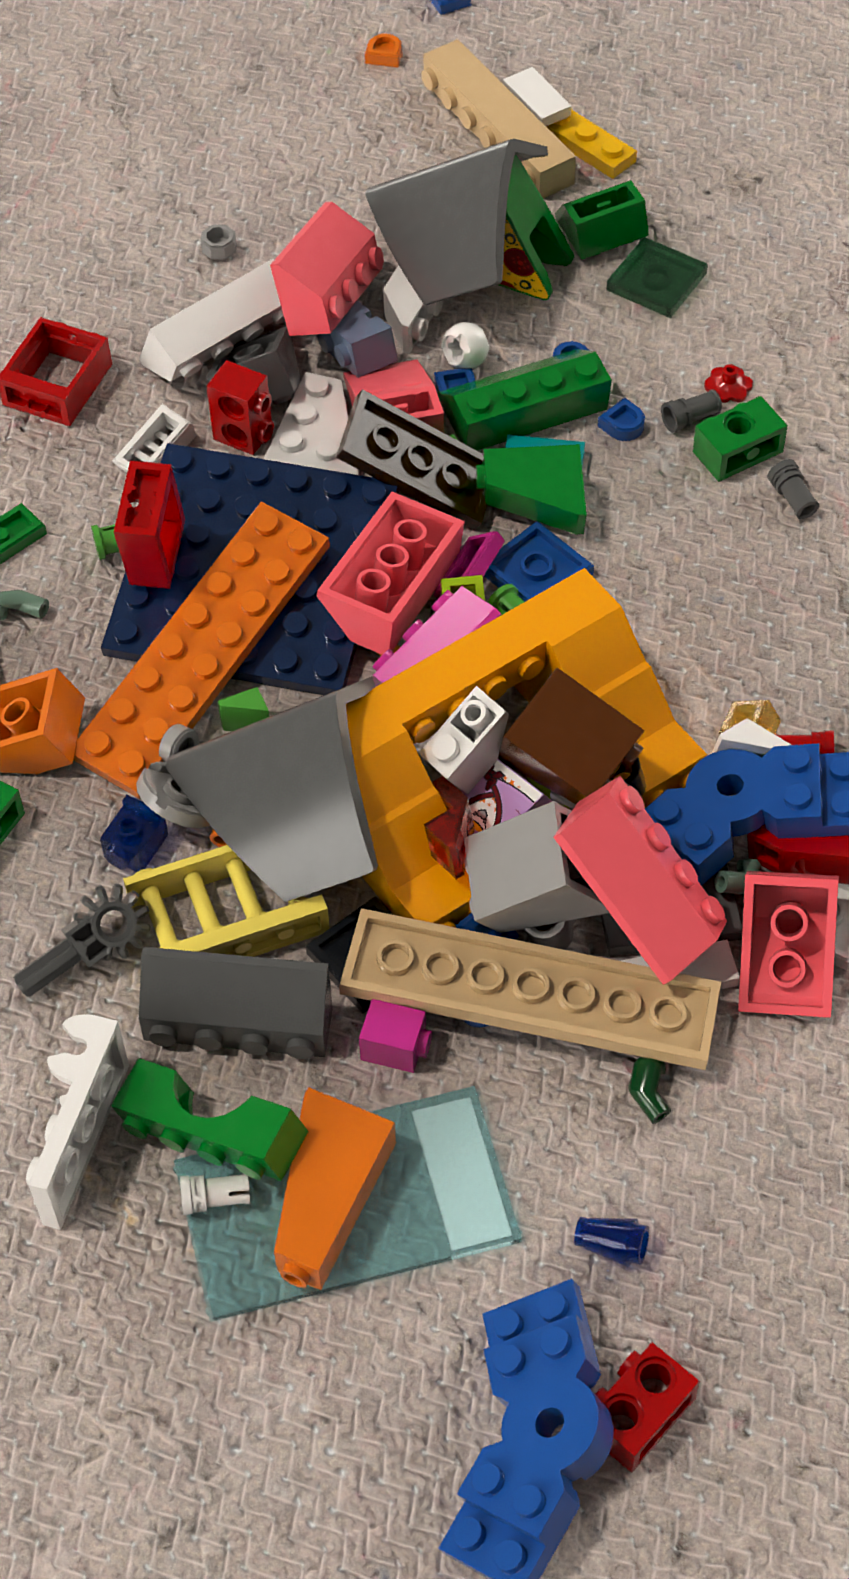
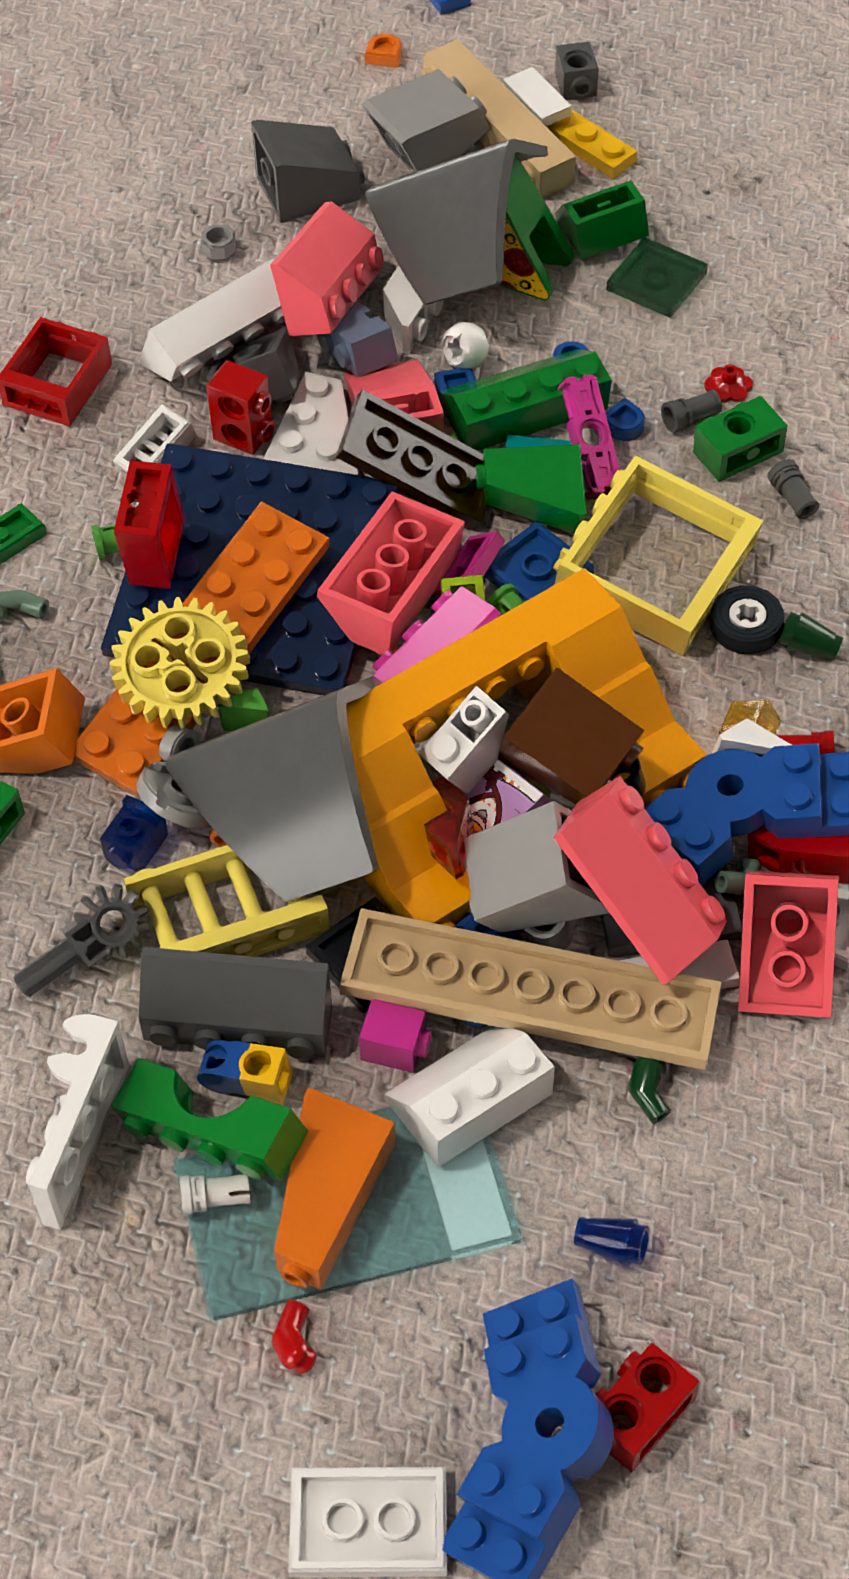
(206, 637): none -> light yellow gear
(246, 1070): none -> leg
(289, 1342): none -> red arm
(303, 167): none -> dark grey slope
(368, 1522): none -> white tile
(427, 119): none -> light grey slope
(472, 1092): none -> white slope
(576, 70): none -> dark grey brick
(587, 411): none -> dark pink piece
(688, 503): none -> light yellow window
(743, 635): none -> black bush
(809, 637): none -> dark green cone

